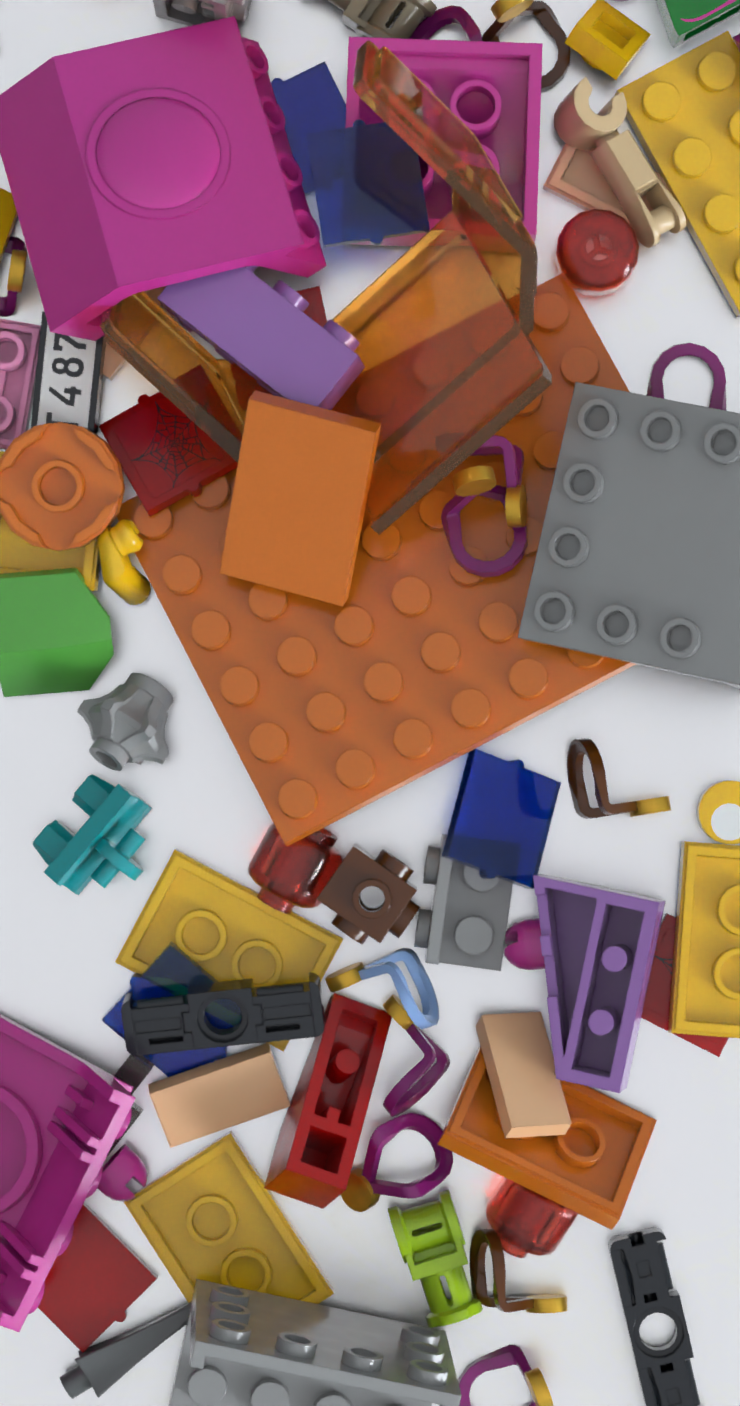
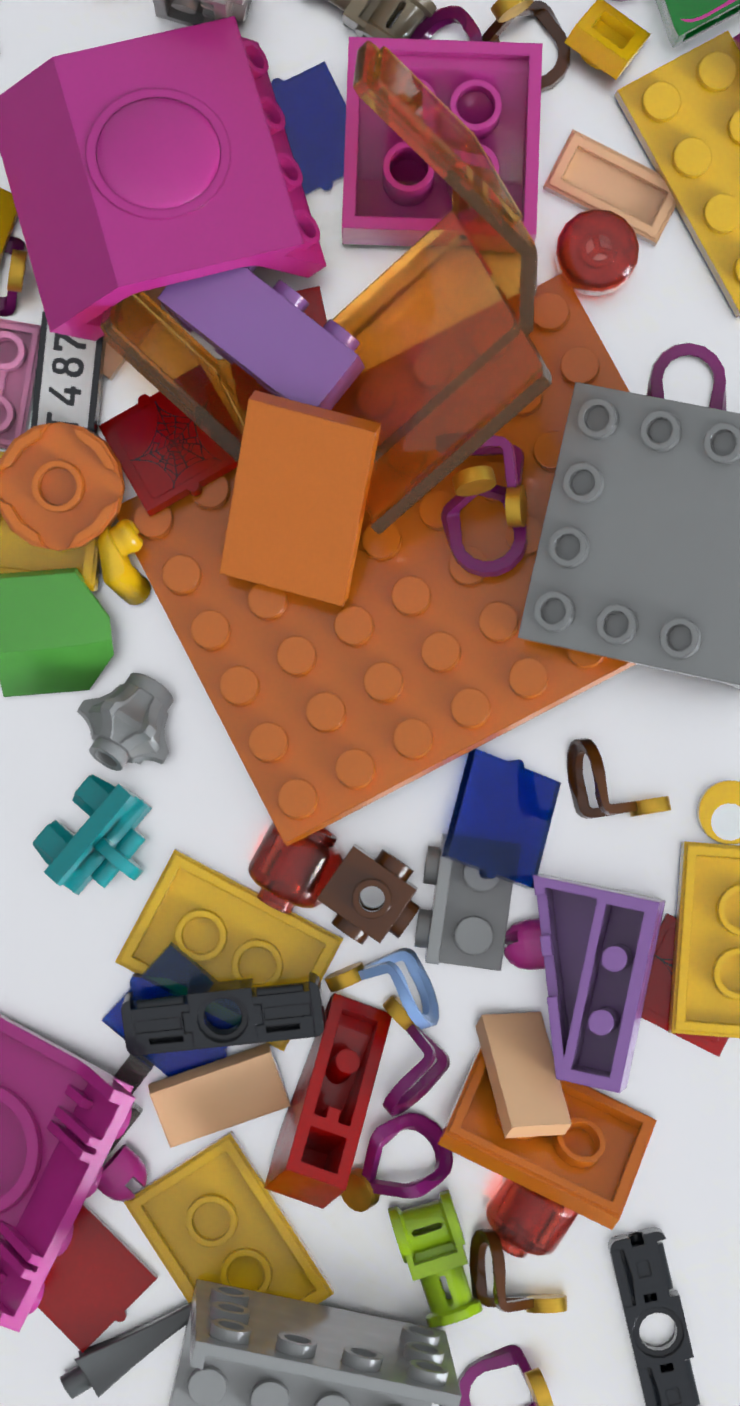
(366, 184): clear blue piece -> none
(619, 162): tan piece -> none

